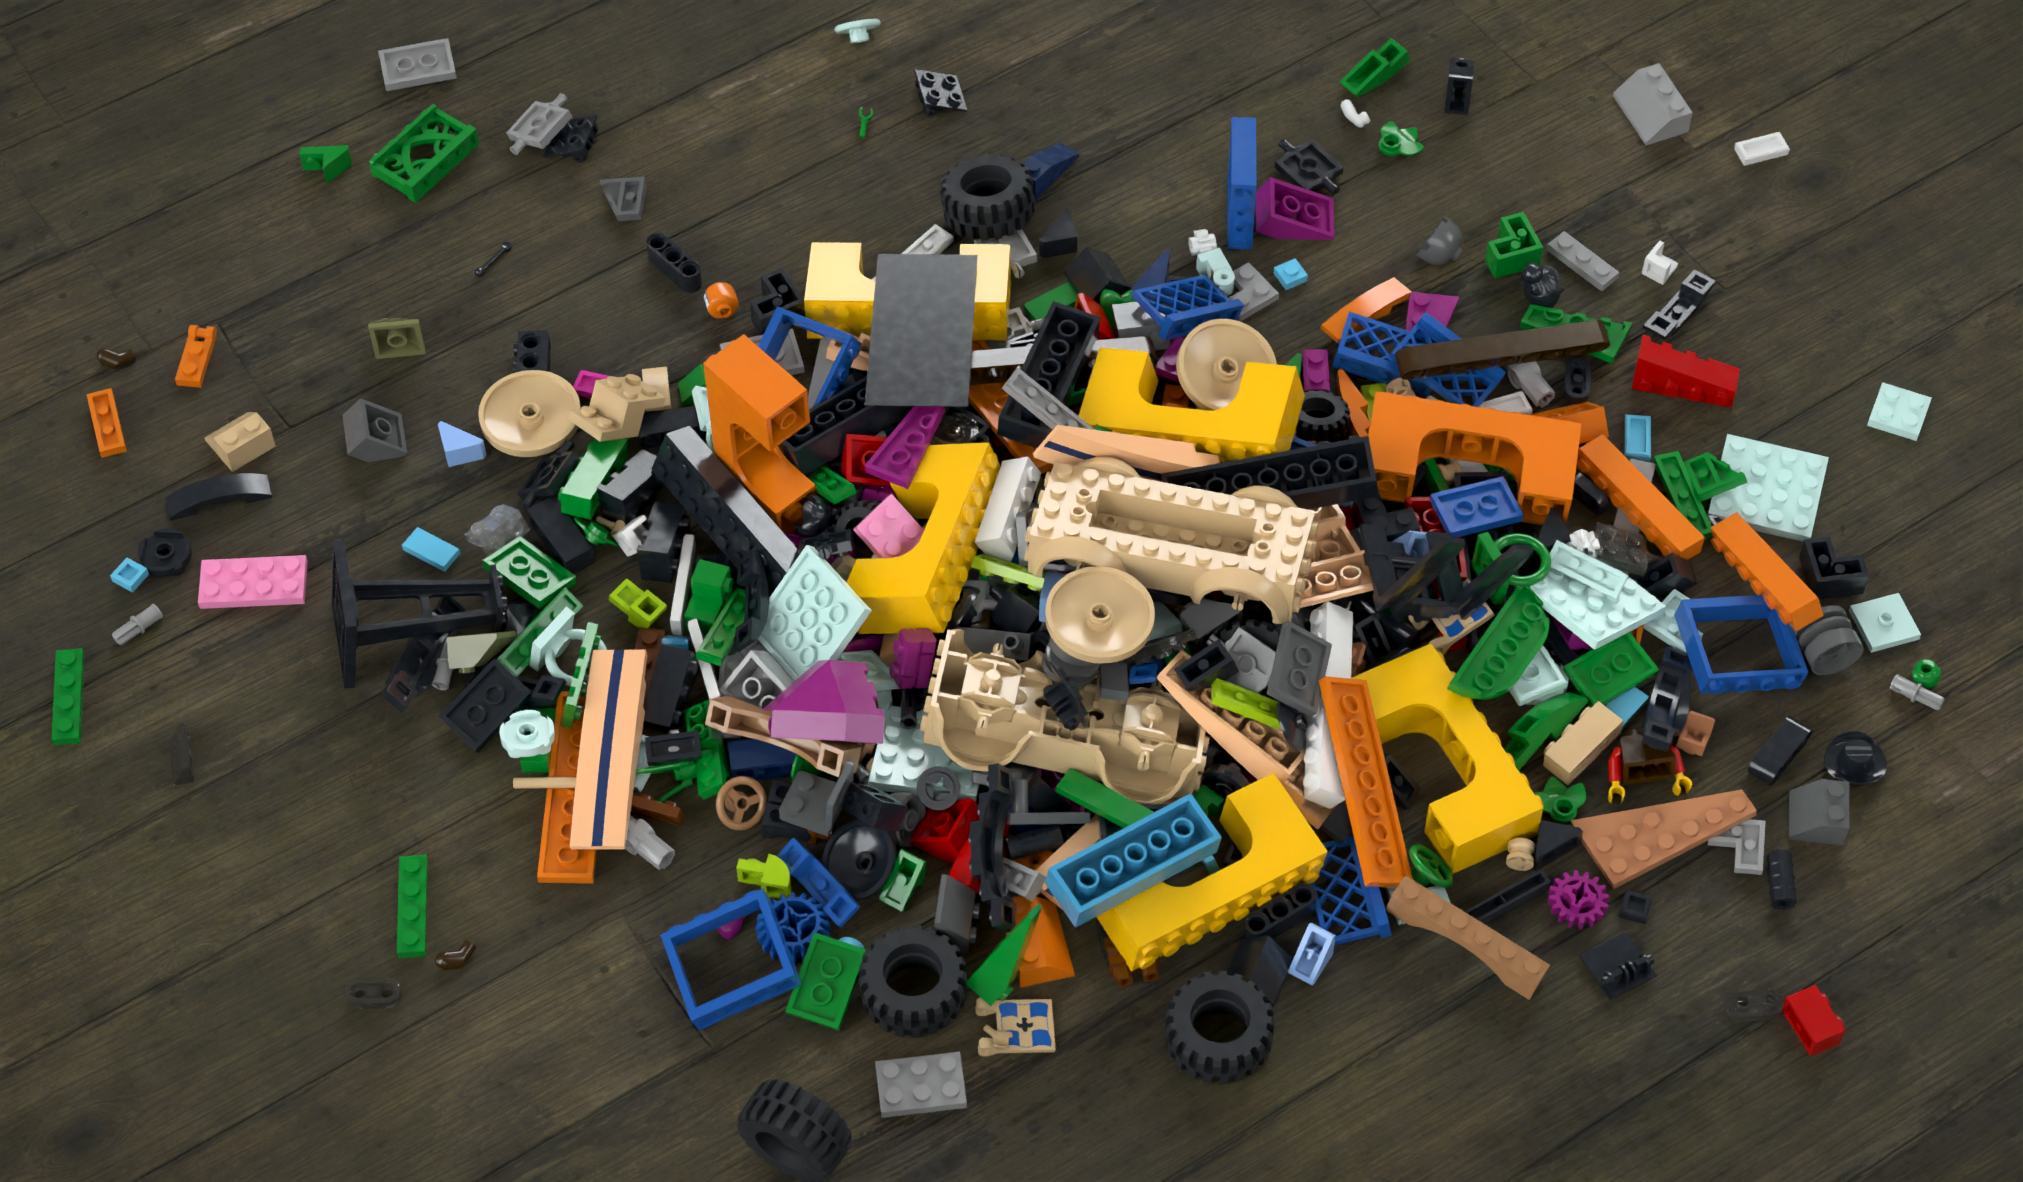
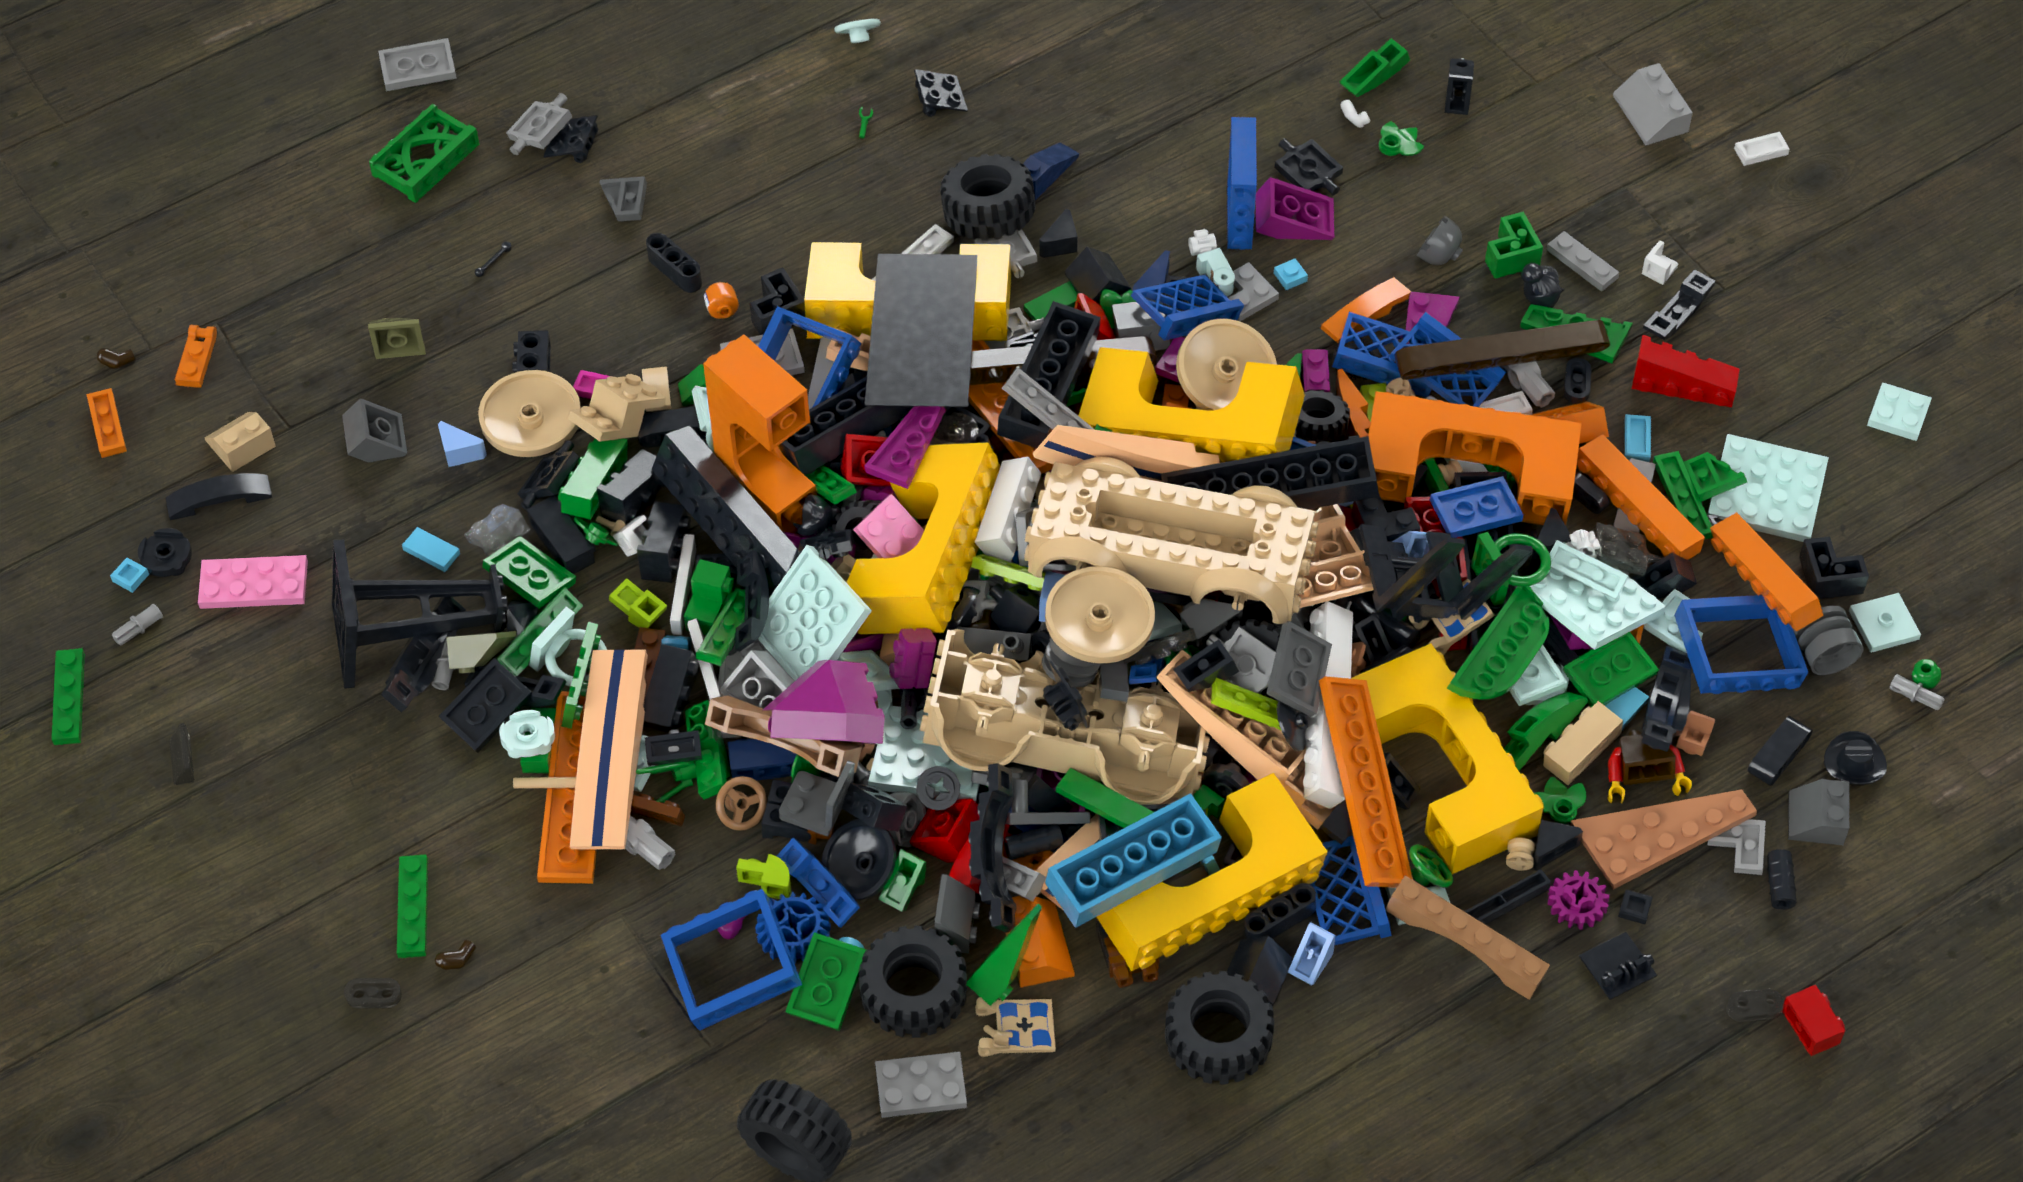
(330, 159): green slope -> none

